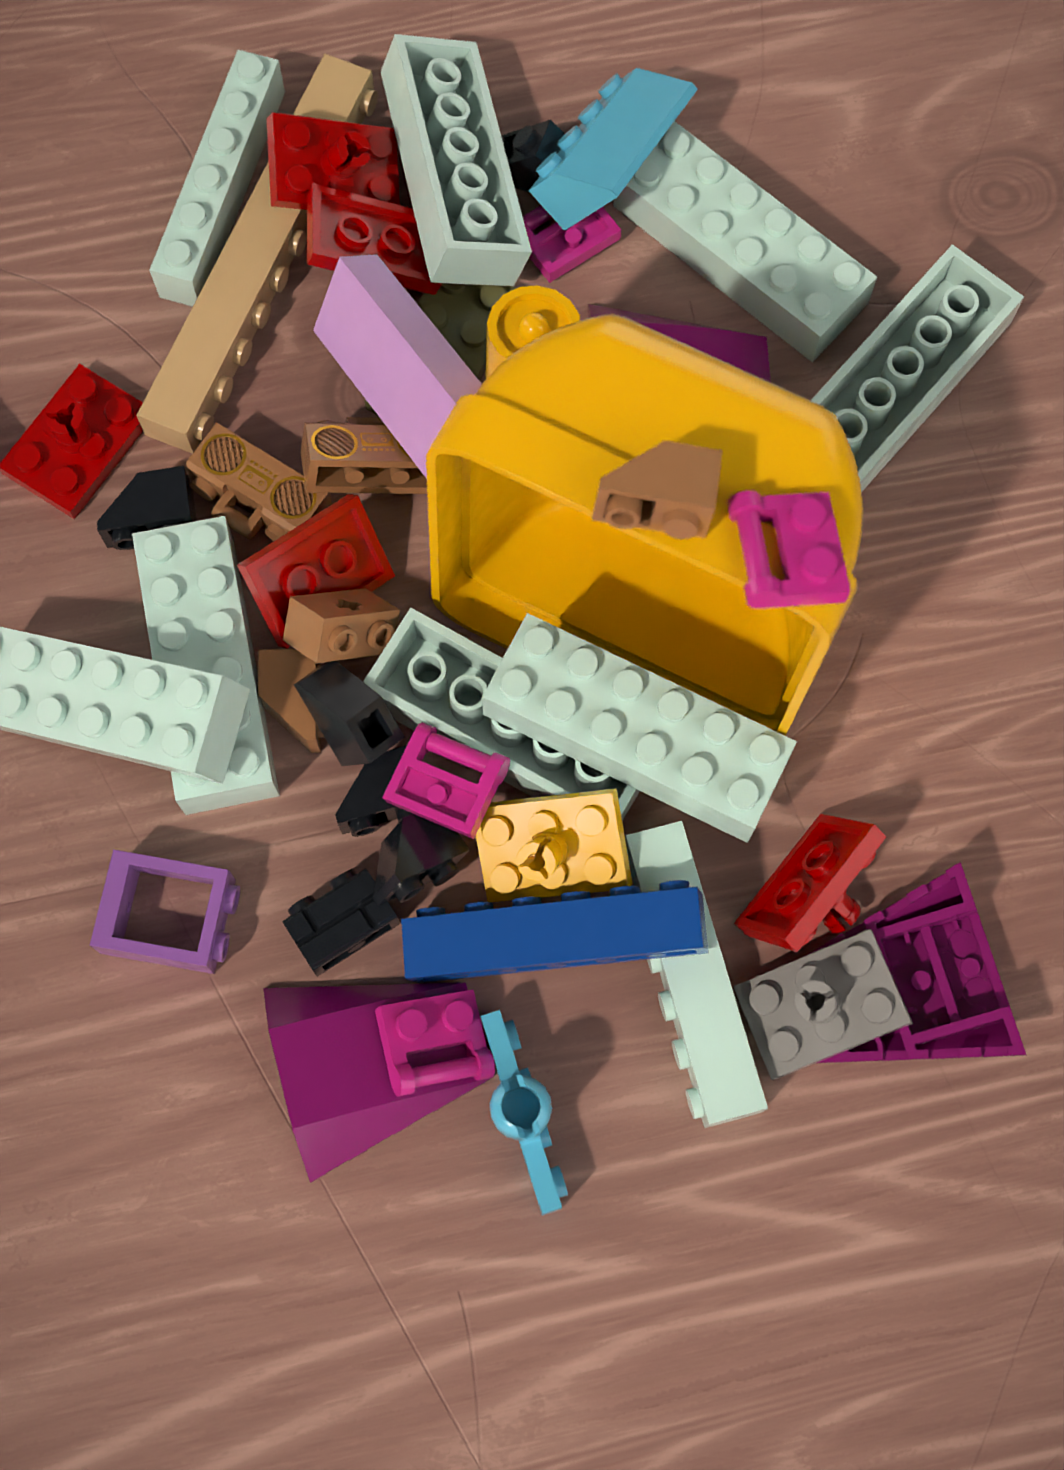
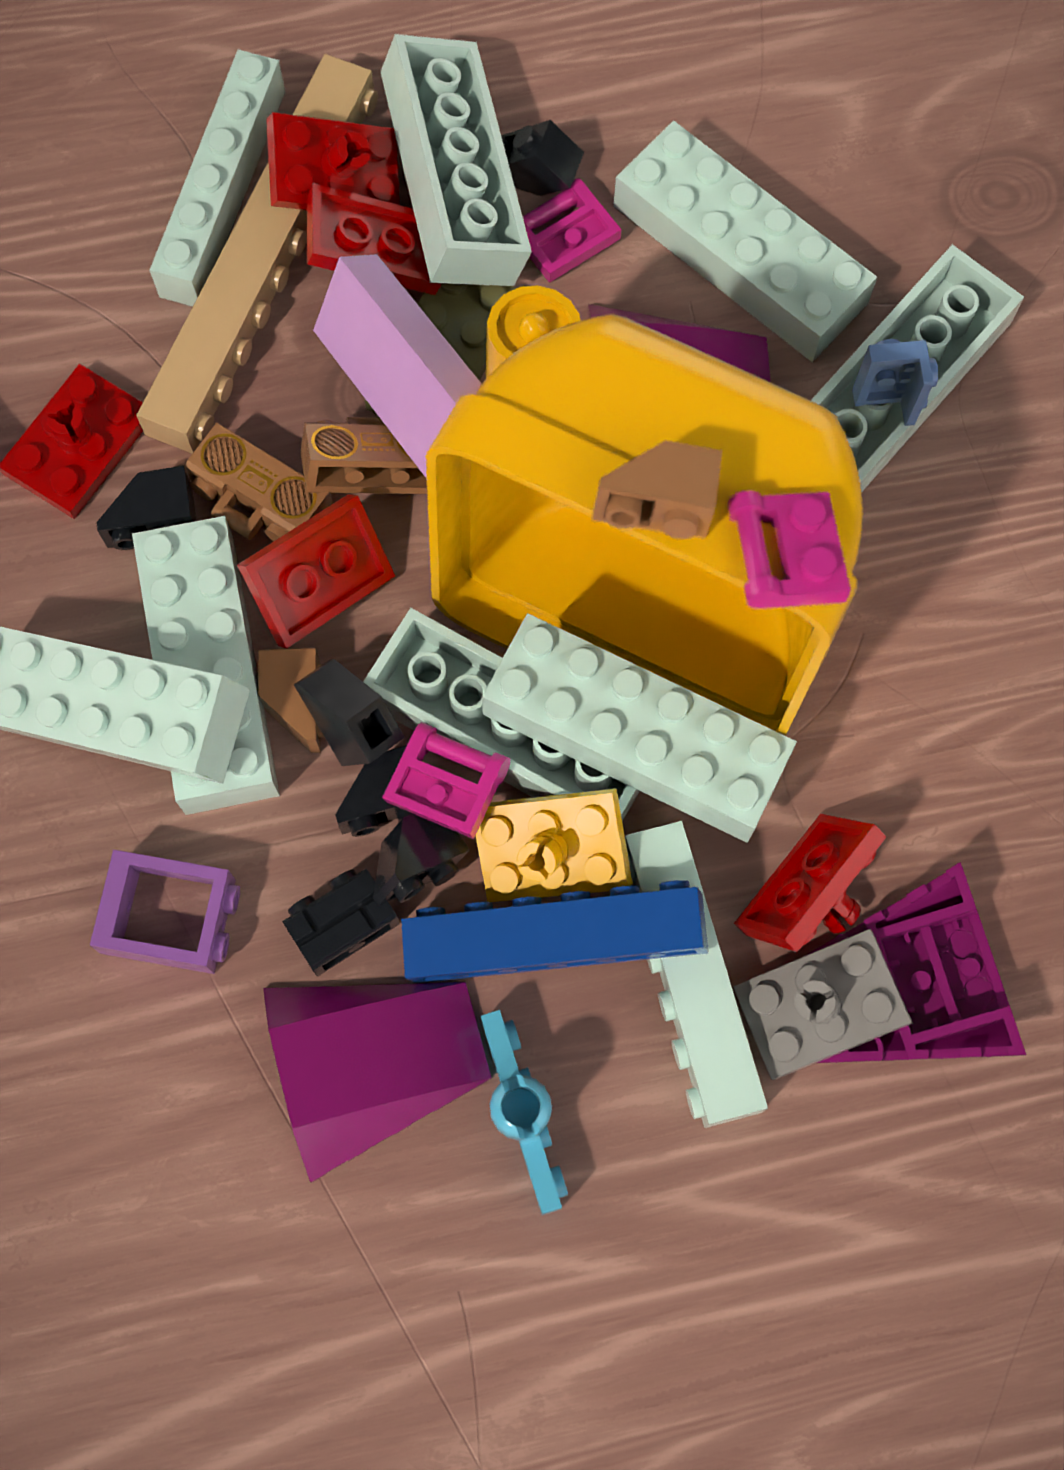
(340, 624): medium nougat brick -> none
(429, 1026): dark pink plate -> none
(609, 144): medium azure slope -> none
(895, 374): none -> medium blue bracket

